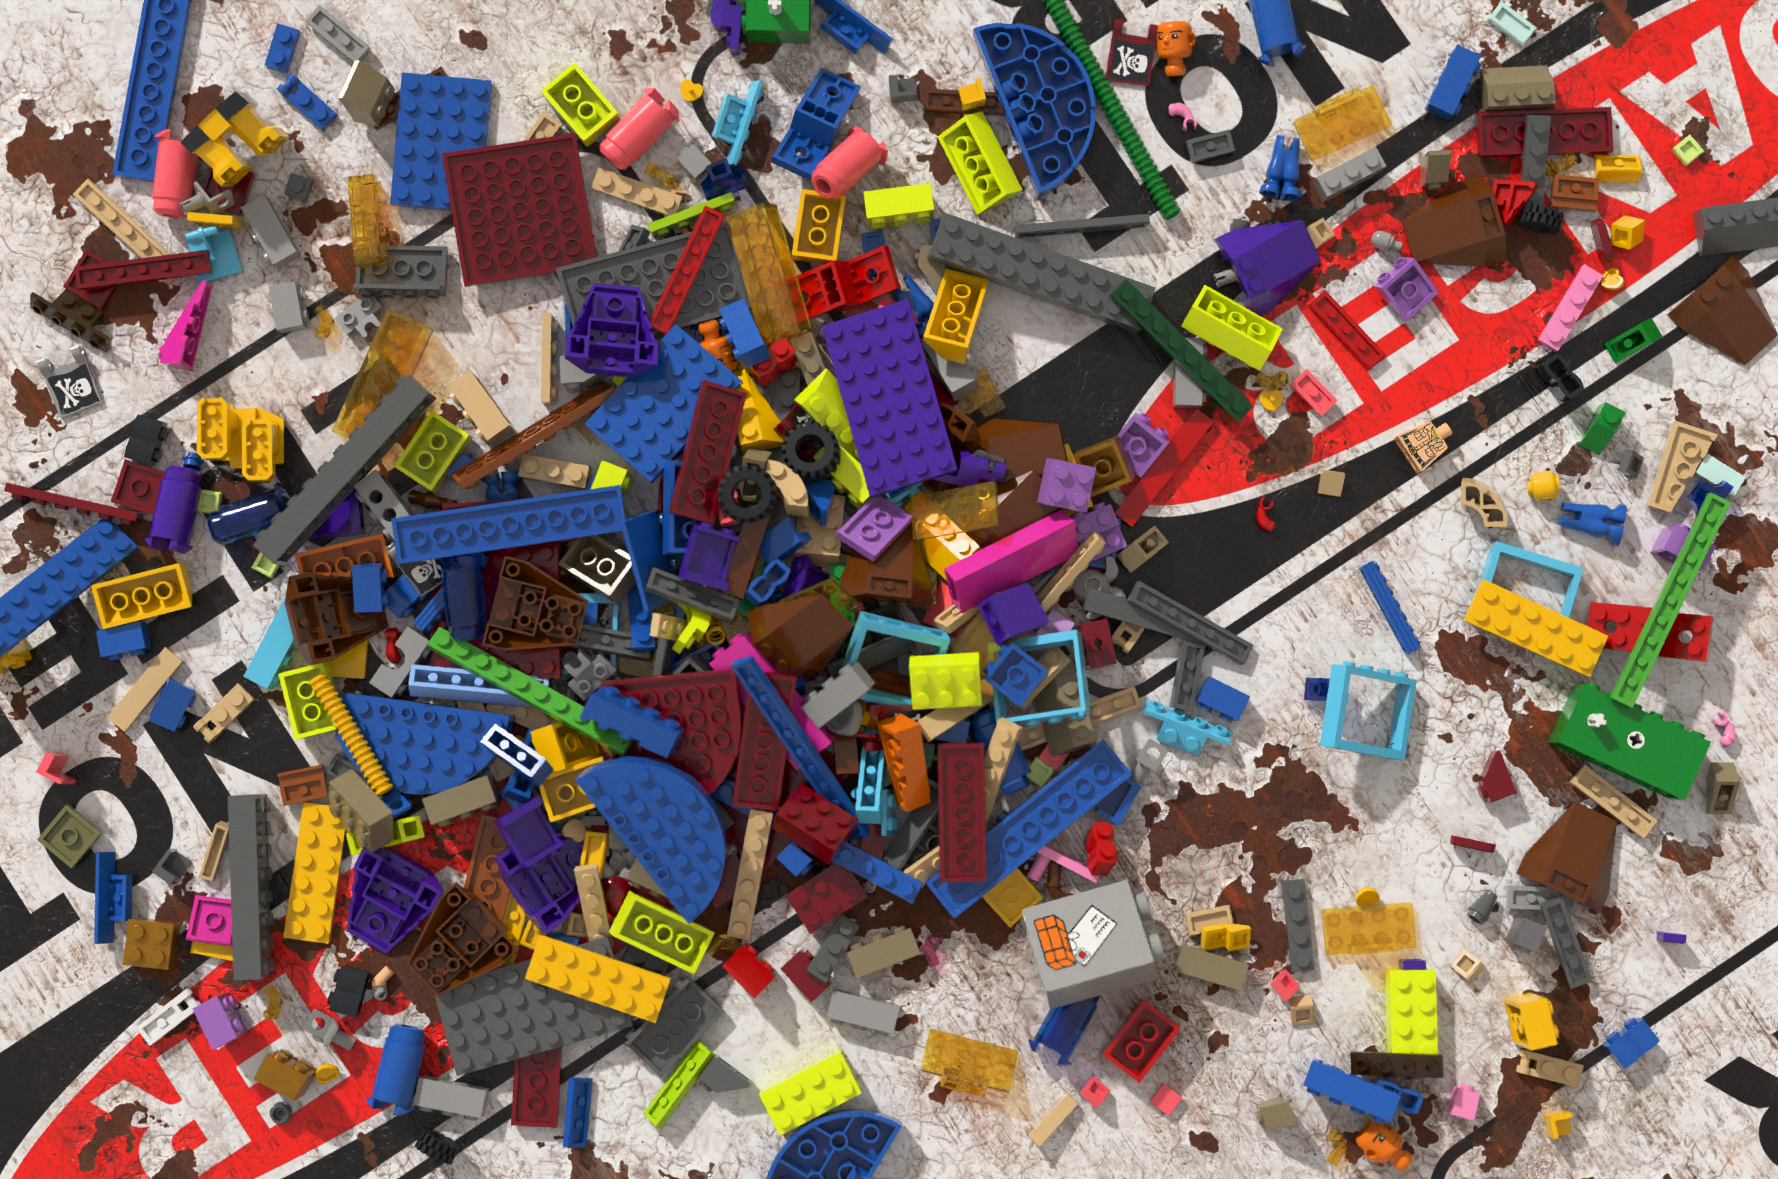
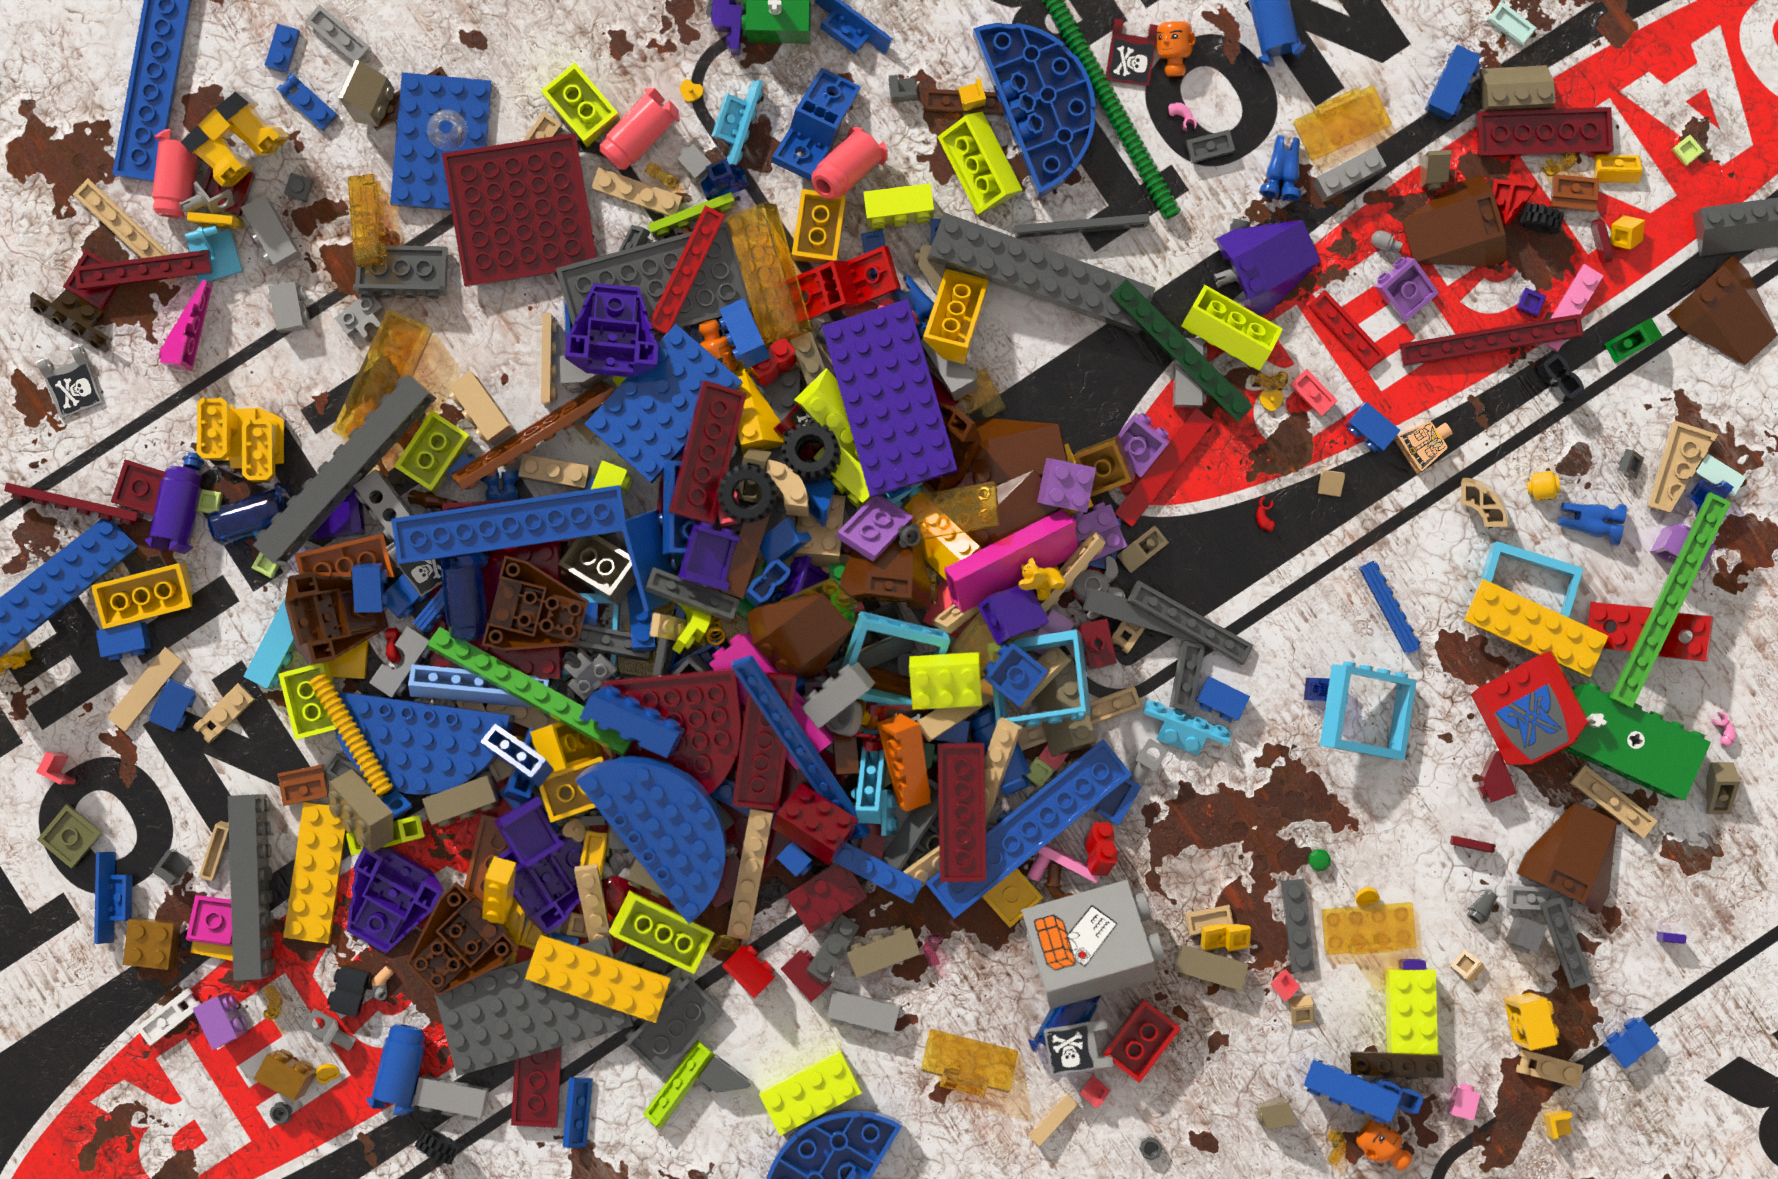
(146, 440): black brick -> none
(326, 324): clear yellow arm -> none
(451, 140): none -> clear piece
(499, 890): none -> yellow brick
(914, 537): none -> dark grey plate
(976, 466): dark purple plate -> none
(1041, 579): none -> yellow animal
(1074, 1047): none -> flag
(1150, 1148): none -> dark grey tile
(1165, 1099): coral tile -> none
(1319, 860): none -> green tile
(1320, 233): tan slope -> none
(1372, 428): none -> blue brick
(1491, 340): none -> dark red tile
(1530, 302): none -> dark purple tile
(1531, 711): none -> wedge
(1535, 154): dark grey plate -> none
(1601, 428): green slope -> none
(1612, 279): yellow piece -> none

